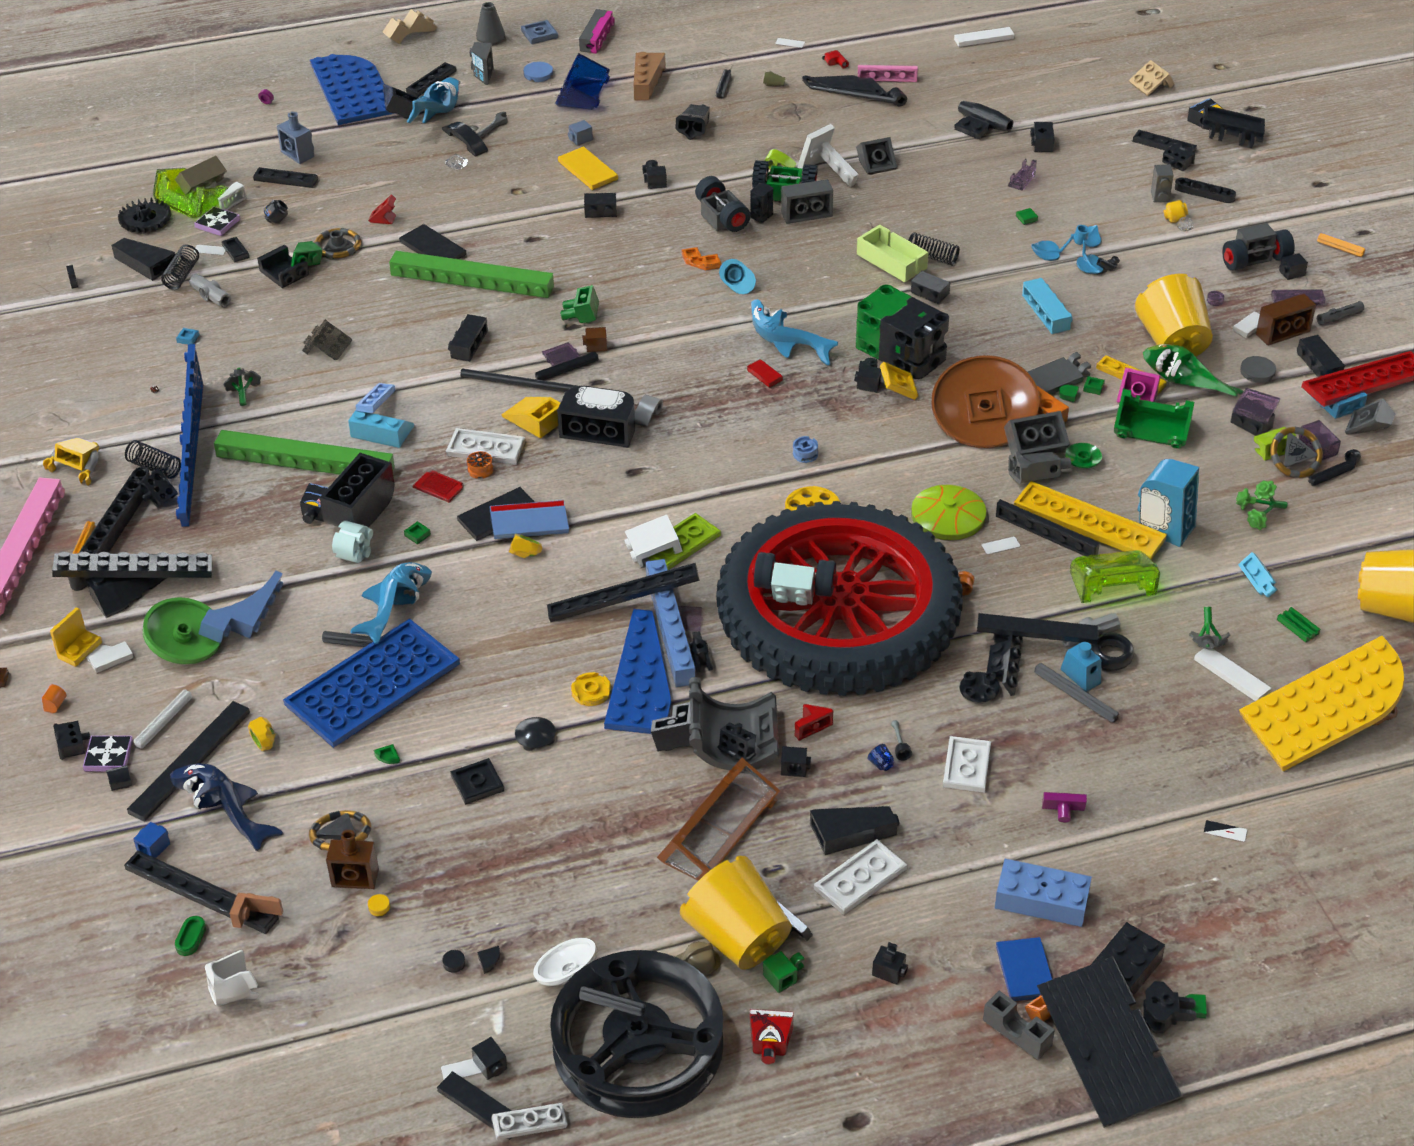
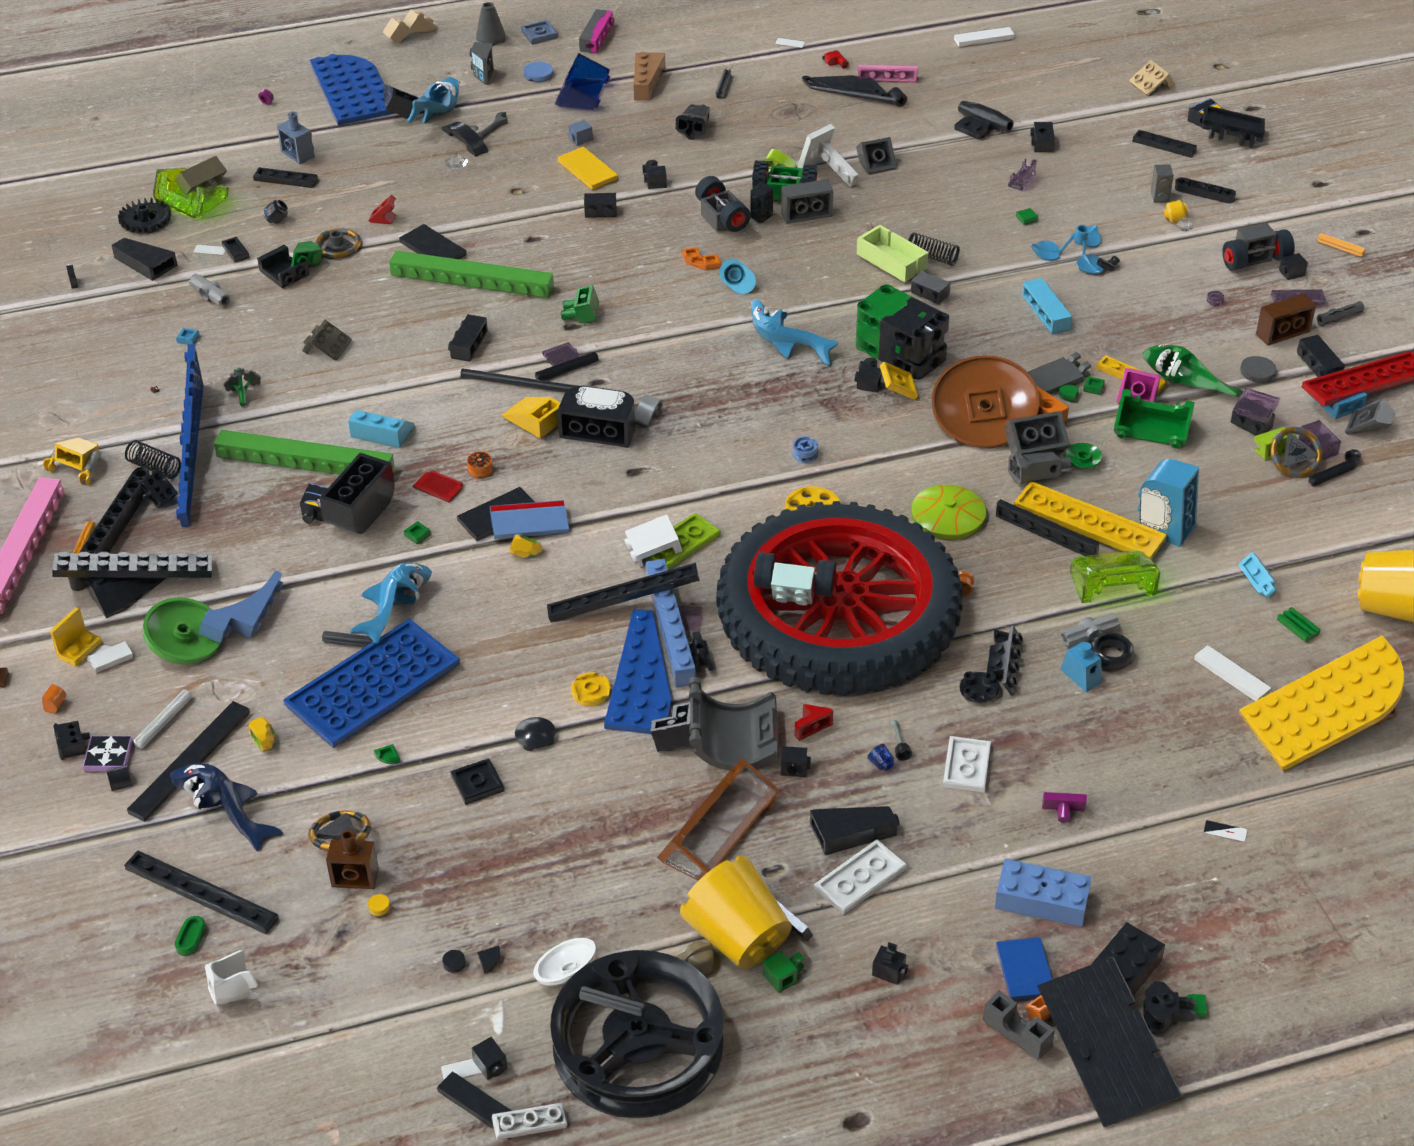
(152, 840): blue brick -> none
(170, 267): black piece -> none
(217, 221): tile -> none
(238, 194): white slope -> none
(250, 902): nougat bracket -> none
(352, 542): light aqua brick -> none
(375, 398): light blue tile -> none
(438, 74): black tile -> none
(501, 447): white tile -> none
(595, 339): reddish brown brick -> none
(737, 741): black piece -> none
(764, 373): red tile -> none
(770, 1033): torso -> none
(773, 79): olive cone -> none
(1000, 545): white sticker -> none
(1037, 628): black tile -> none
(1076, 692): axle -> none
(1176, 313): yellow cone -> none
(1178, 156): black piece -> none
(1208, 641): plant -> none
(1248, 325): white tile -> none
(1266, 491): bright green plant -> none

